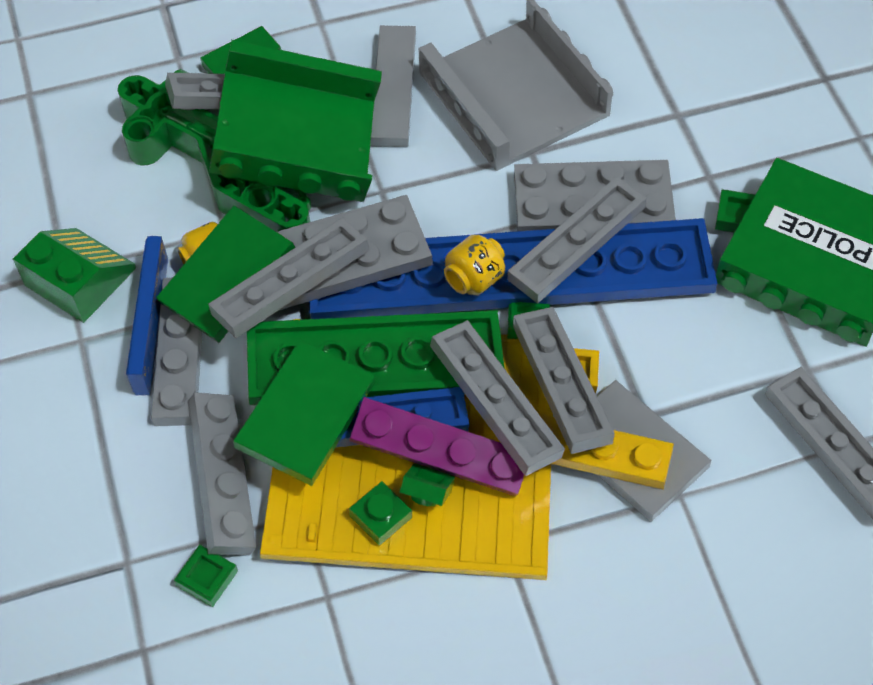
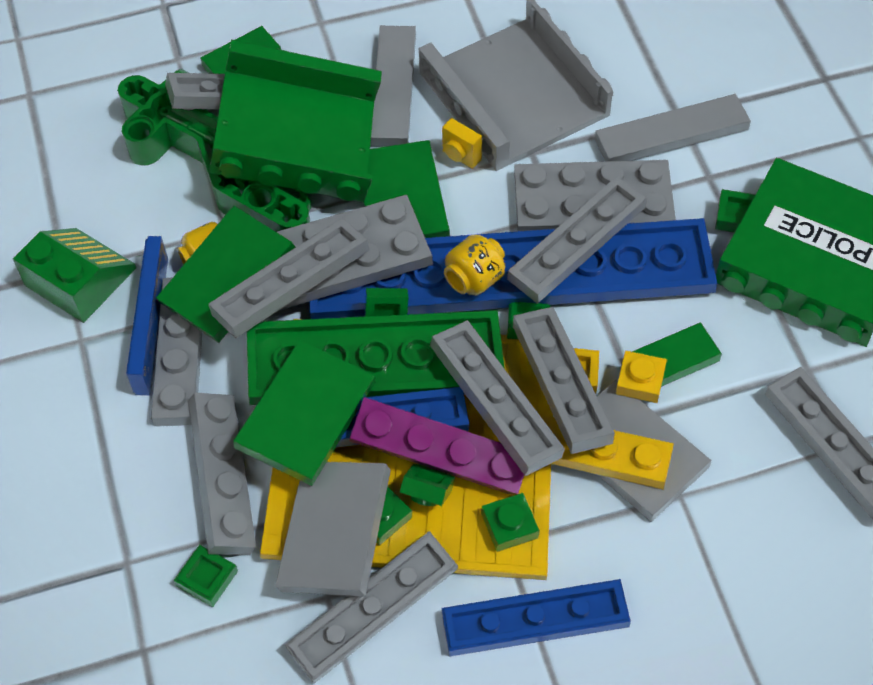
(334, 530): none -> light grey tile
(361, 617): none -> light grey tile
(386, 301): none -> green plate
(410, 172): none -> green tile
(461, 143): none -> yellow plate
(510, 522): none -> green plate
(535, 617): none -> blue tile
(641, 376): none -> yellow plate
(672, 129): none -> light grey tile
(685, 352): none -> green tile

